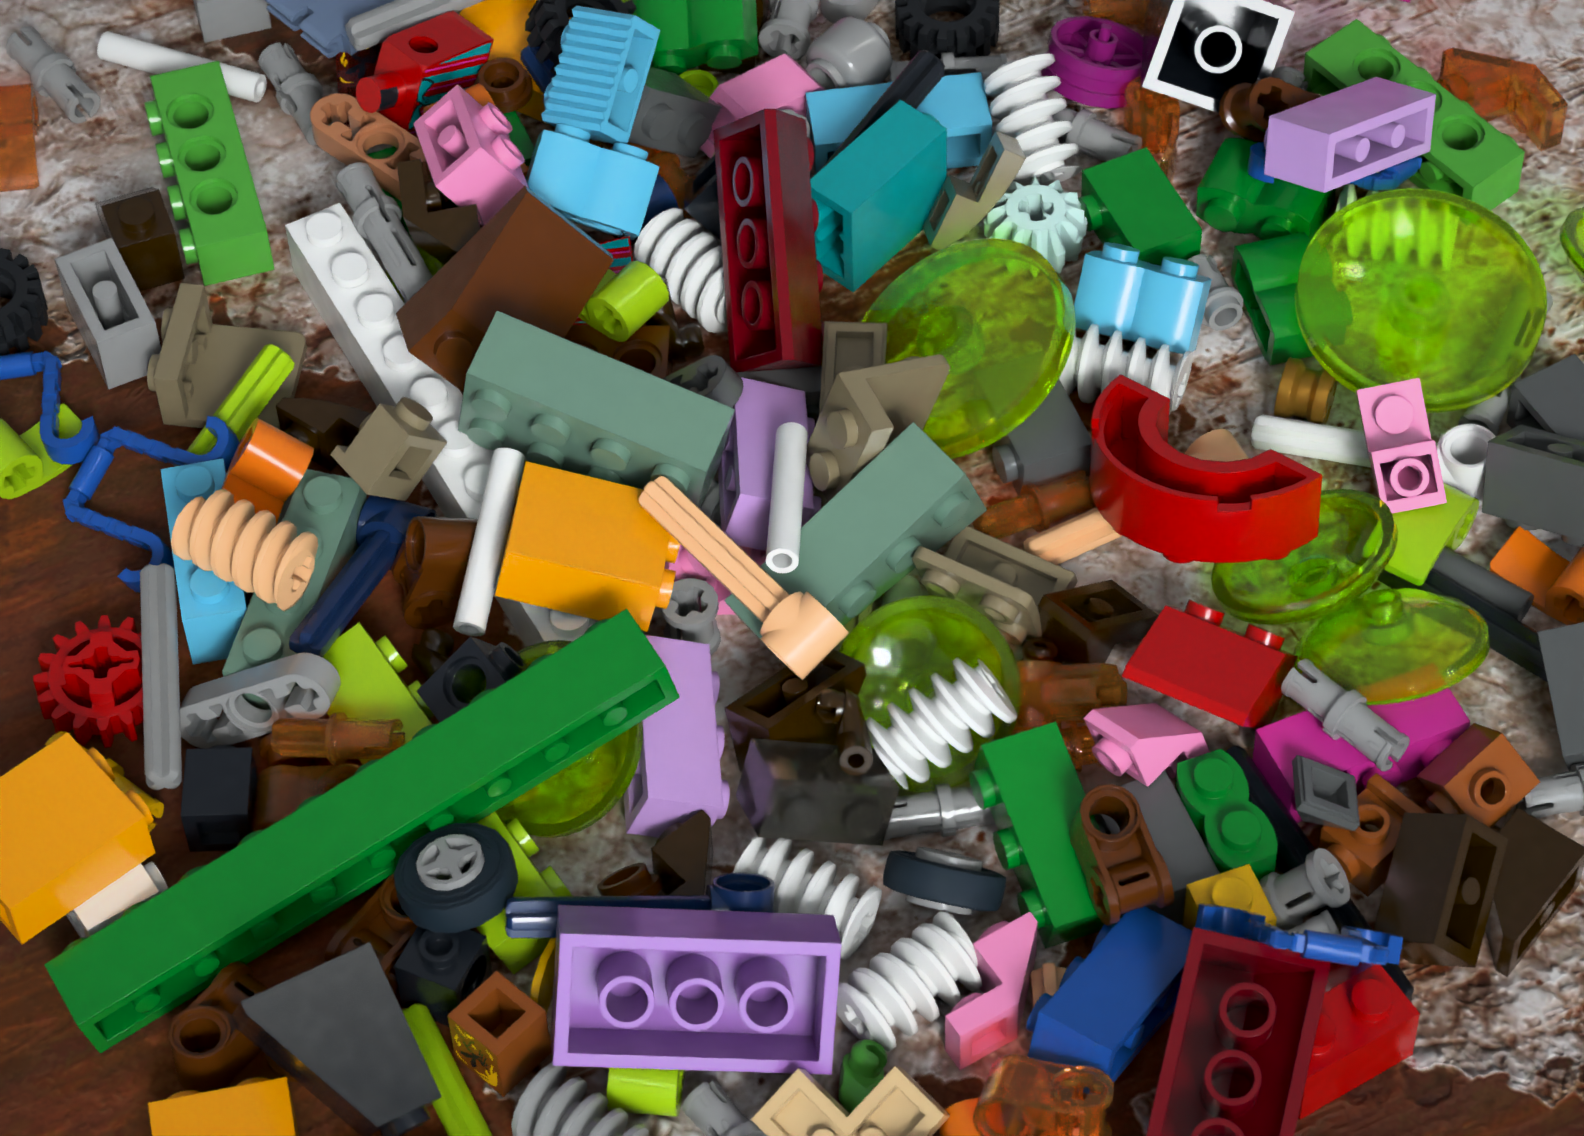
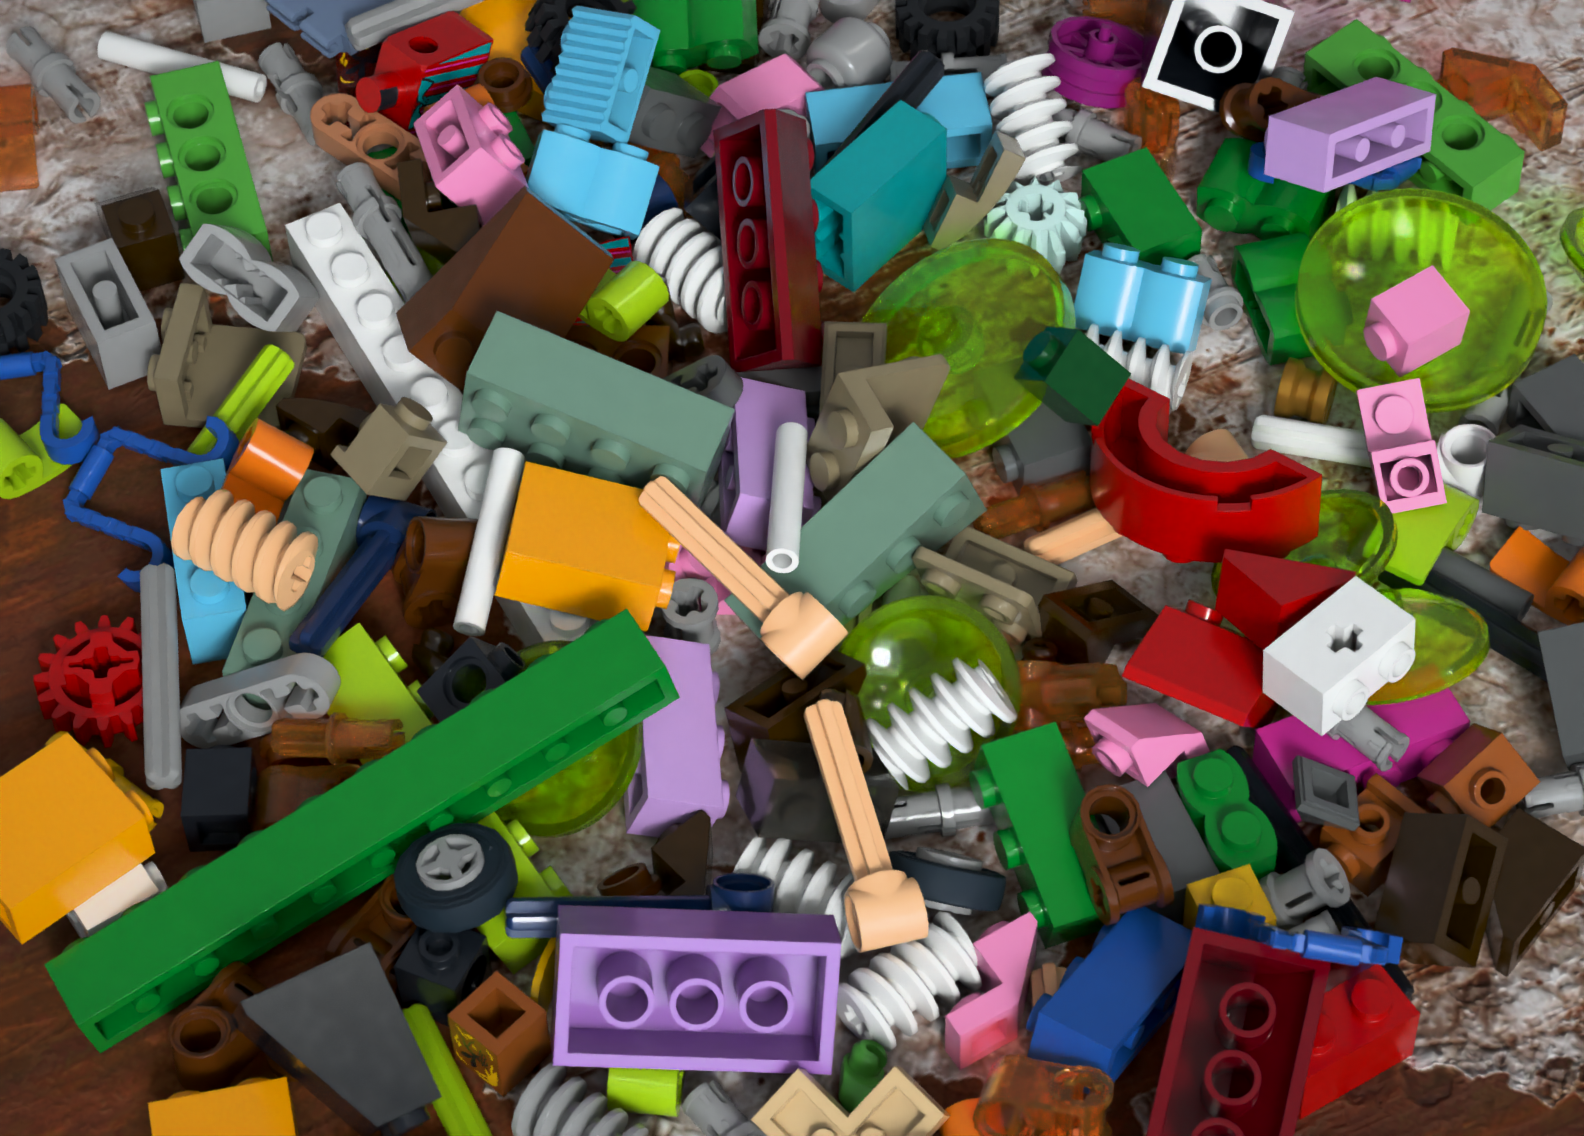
(239, 266): none -> light grey brick
(882, 902): none -> light nougat axle
(1071, 375): none -> dark green brick
(1272, 594): none -> red slope
(1339, 656): none -> white brick
(1415, 321): none -> bright pink brick

